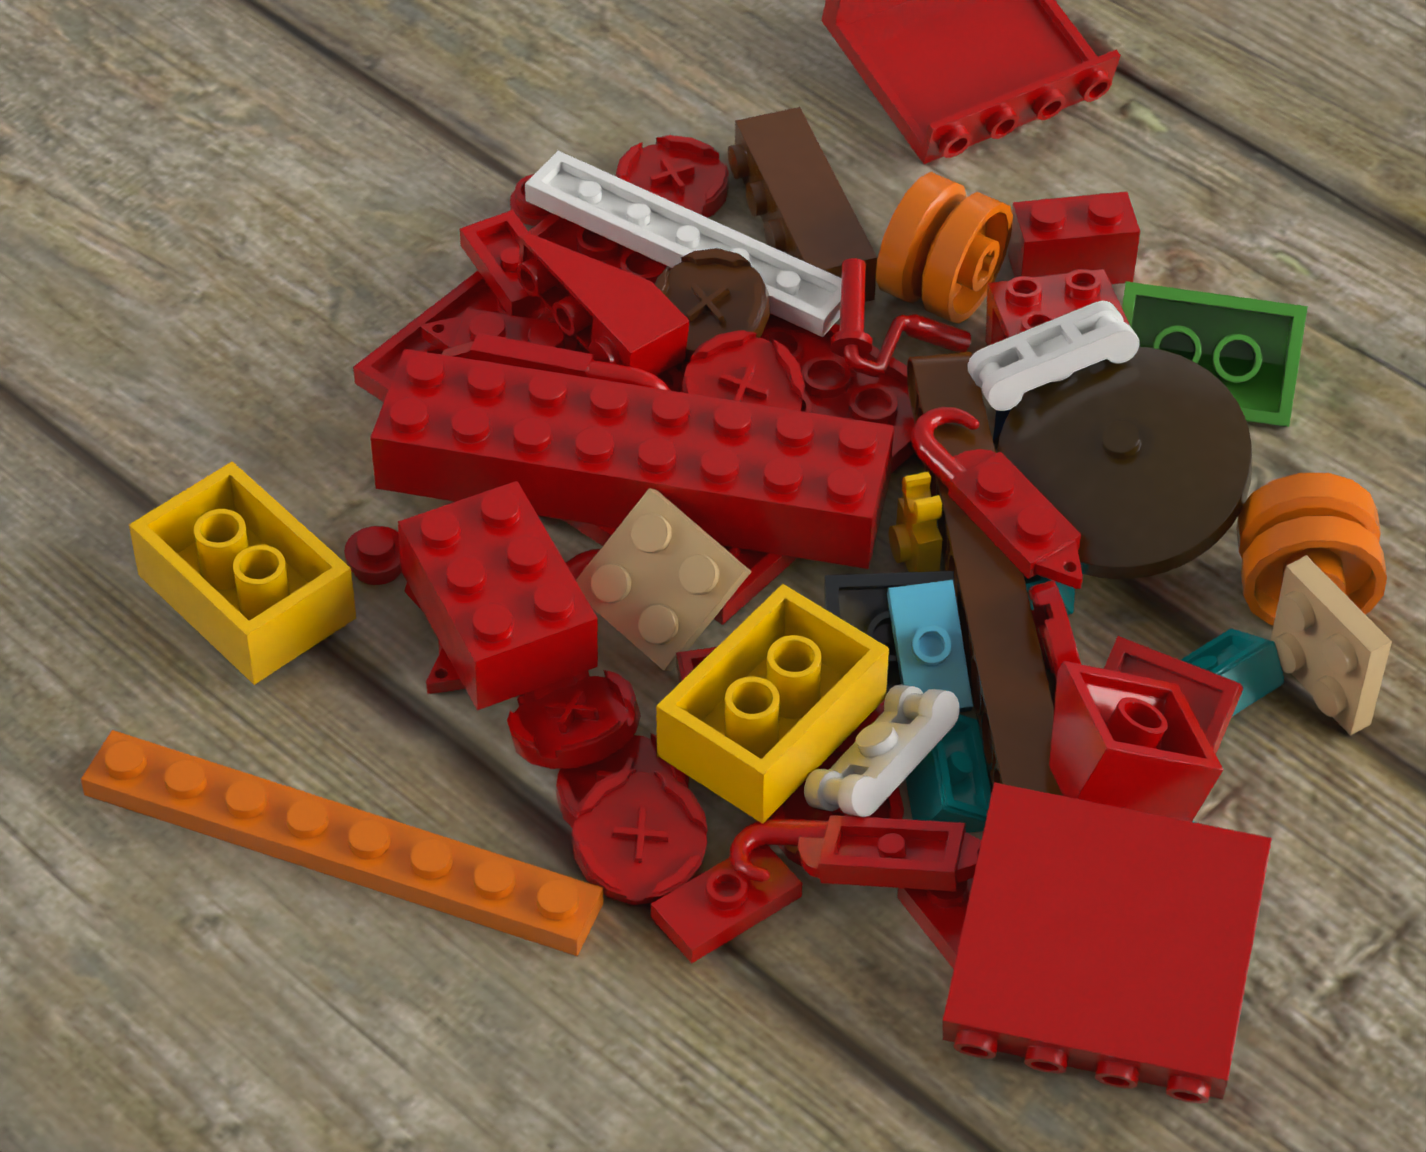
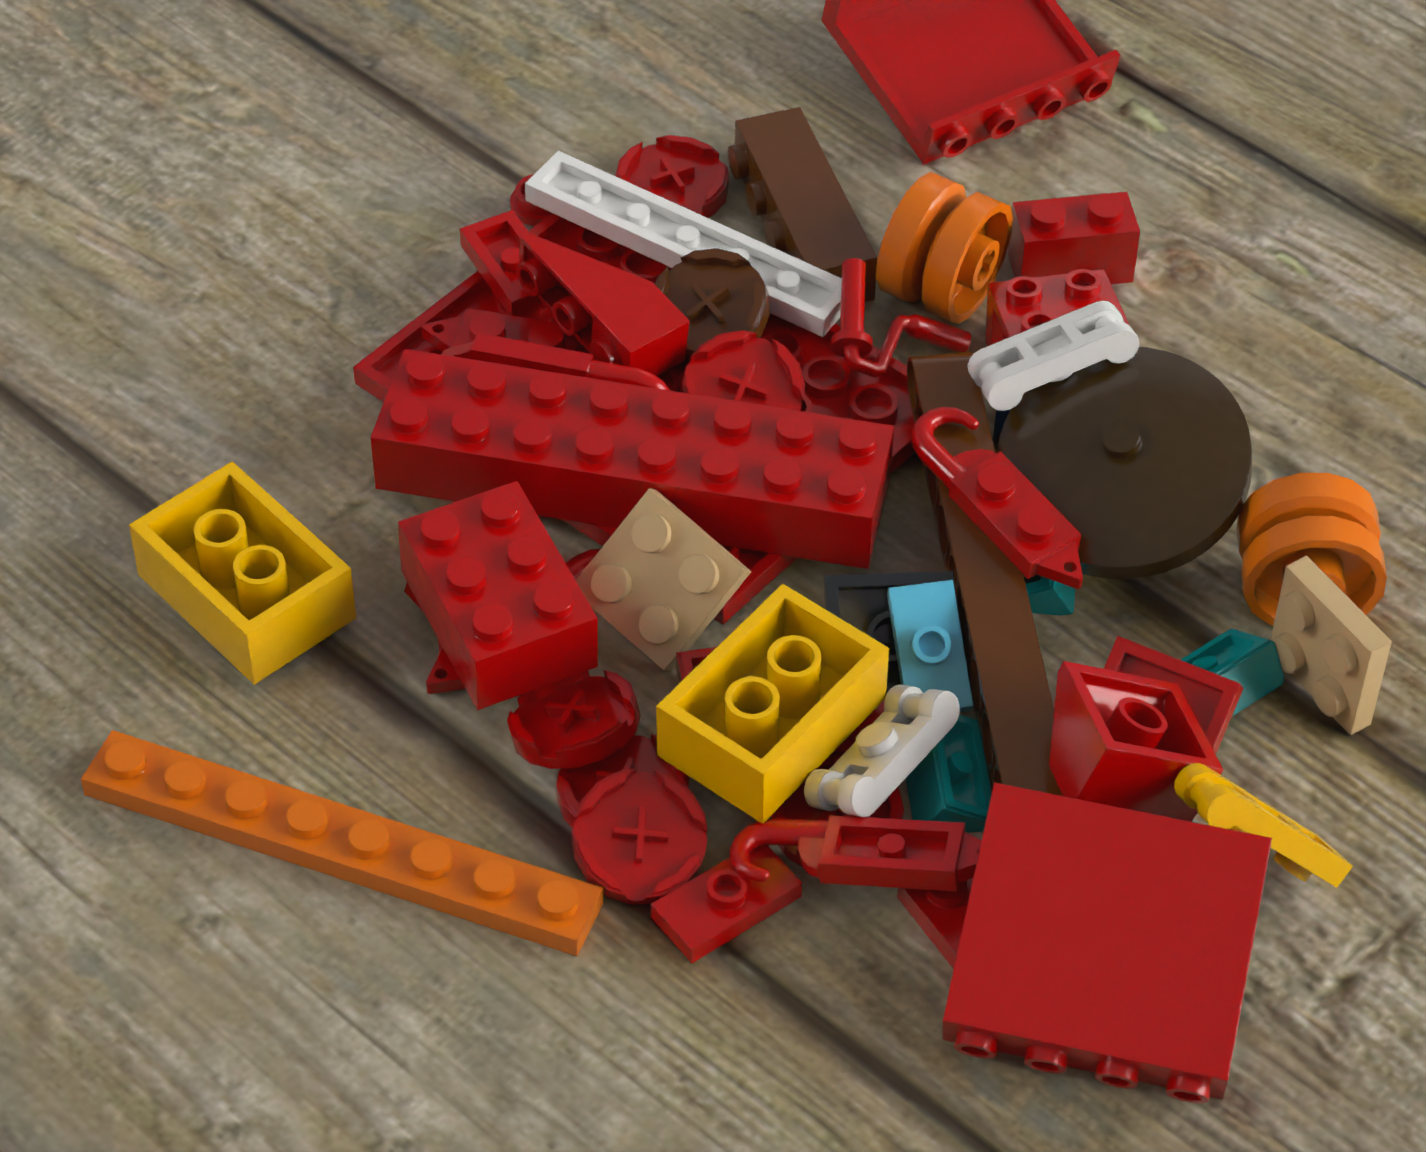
(374, 554): red plate -> none
(916, 534): yellow plate -> none
(1052, 627): red tile -> none
(1233, 808): none -> yellow plate
(1238, 339): bright green slope -> none

